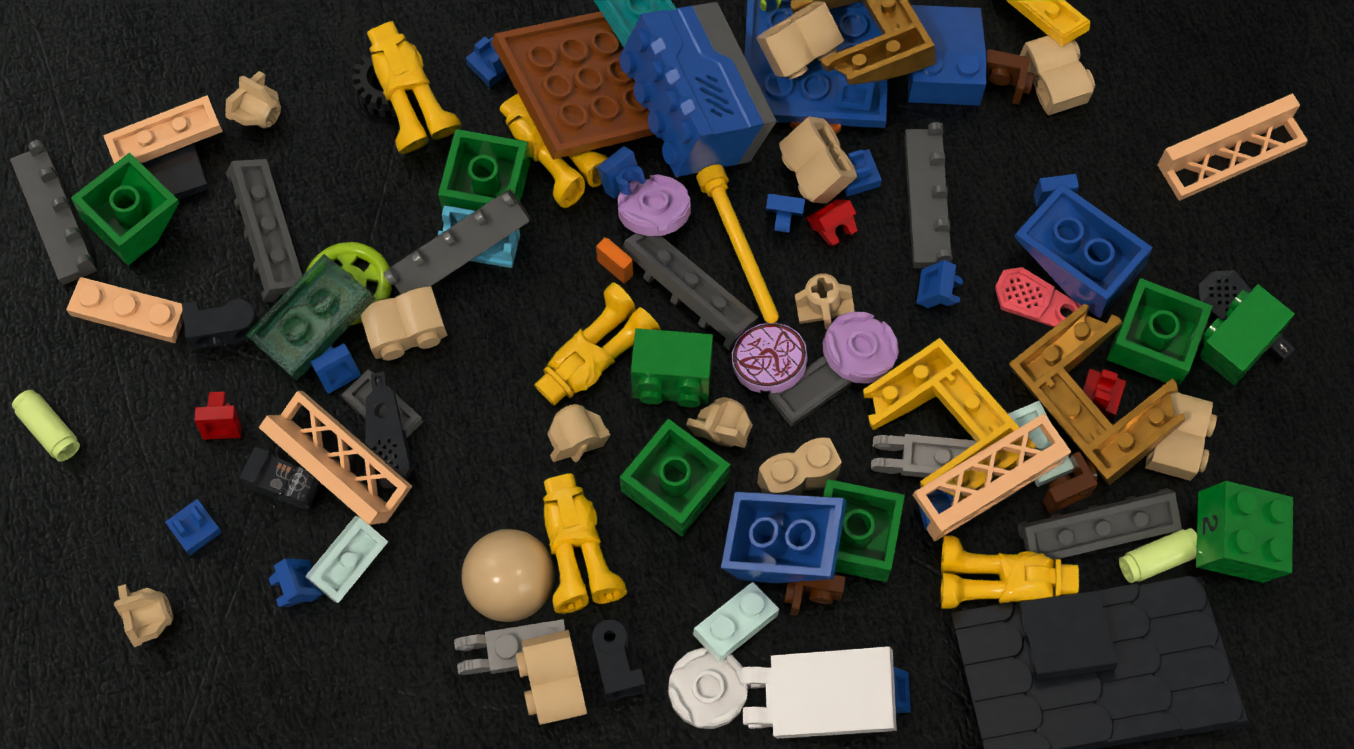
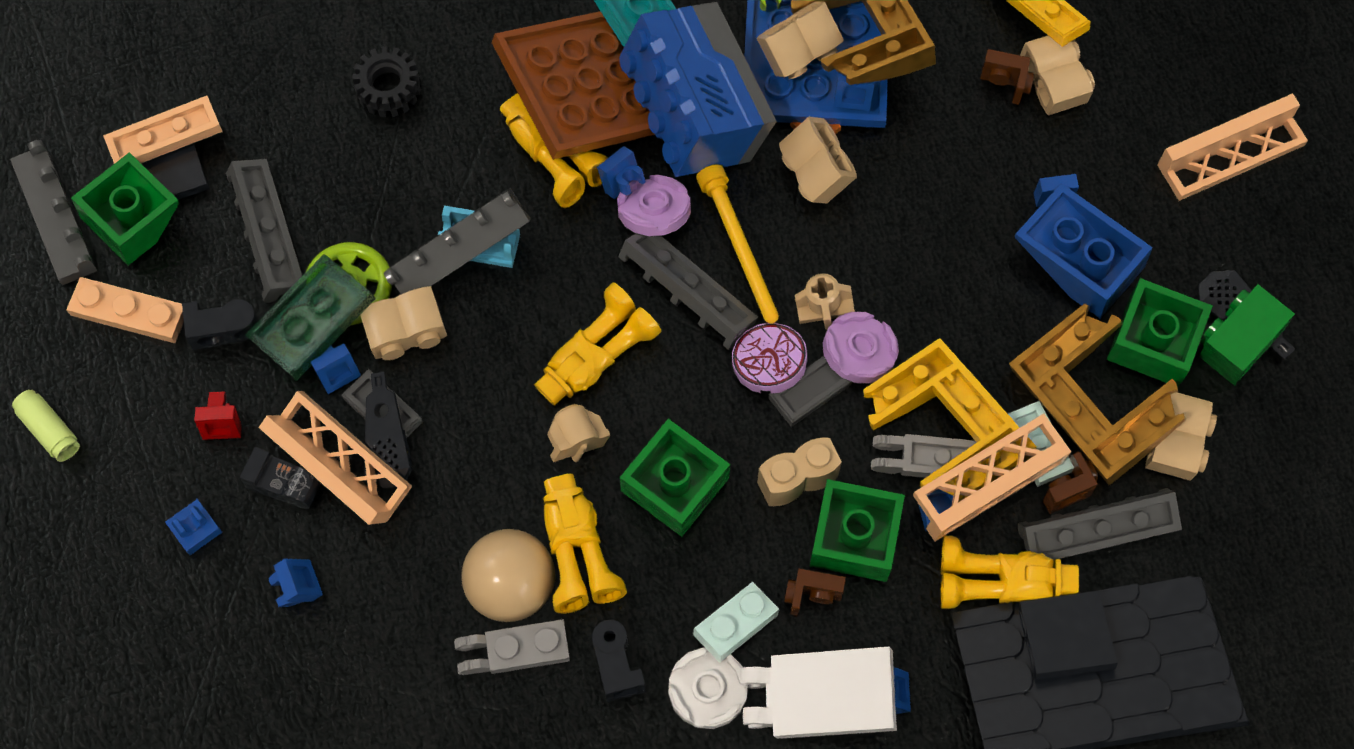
(143, 613): tan piece -> none
(253, 102): tan piece -> none
(346, 559): light aqua plate -> none
(401, 70): yellow piece -> none
(482, 169): green brick -> none
(486, 62): blue tile -> none
(552, 677): tan brick -> none
(614, 260): orange tile -> none
(671, 367): green brick -> none
(722, 423): tan piece -> none
(783, 537): blue slope -> none
(785, 208): blue tile -> none
(830, 217): red tile -> none
(866, 171): blue tile -> none
(927, 196): dark grey hinge -> none
(937, 285): blue tile -> none
(959, 55): blue slope -> none
(1048, 304): coral piece -> none
(1104, 391): red tile -> none
(1159, 555): yellowish green piece -> none
(1244, 532): green brick -> none

